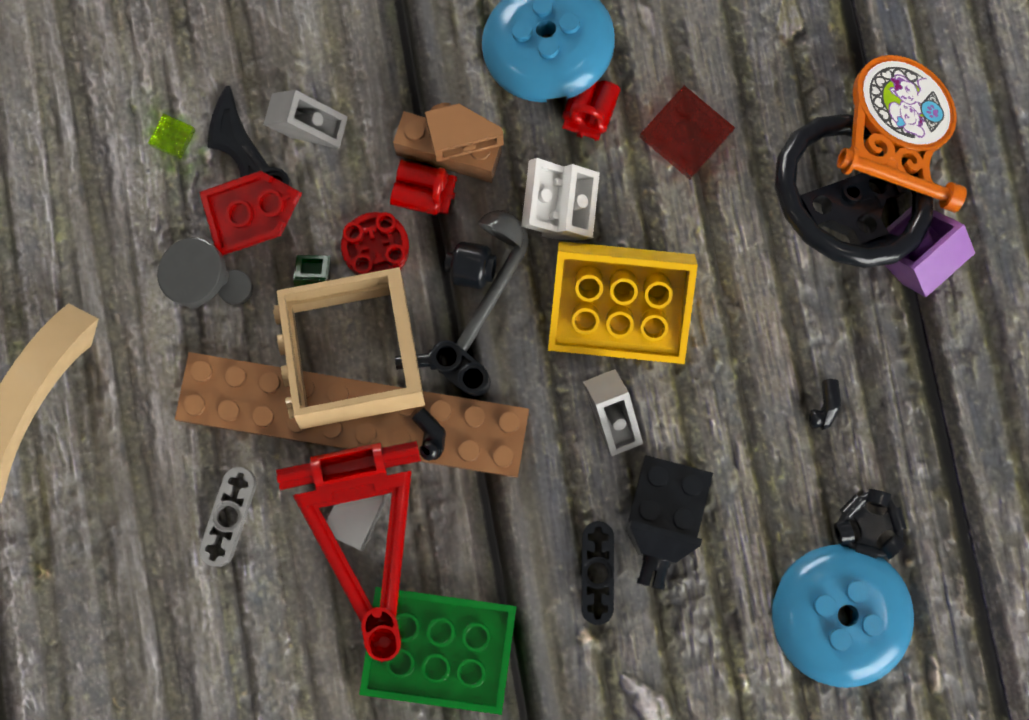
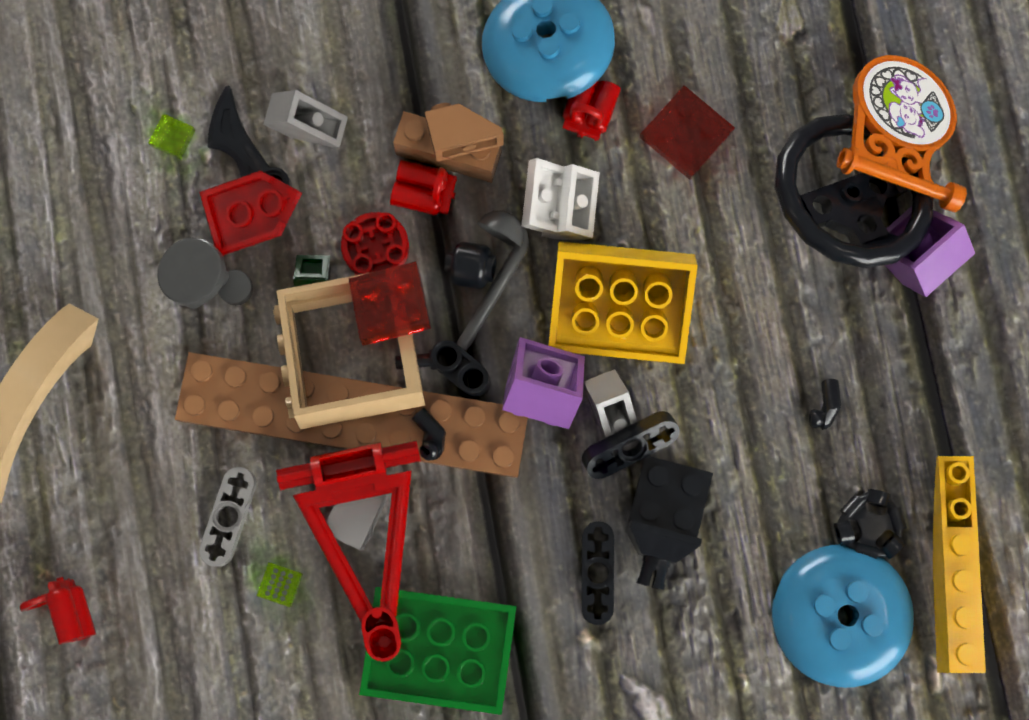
(67, 610): none -> red piece
(279, 584): none -> clear neon green tile
(389, 303): none -> clear red plate
(544, 383): none -> medium lavender slope
(644, 448): none -> black beam
(957, 568): none -> yellow slope

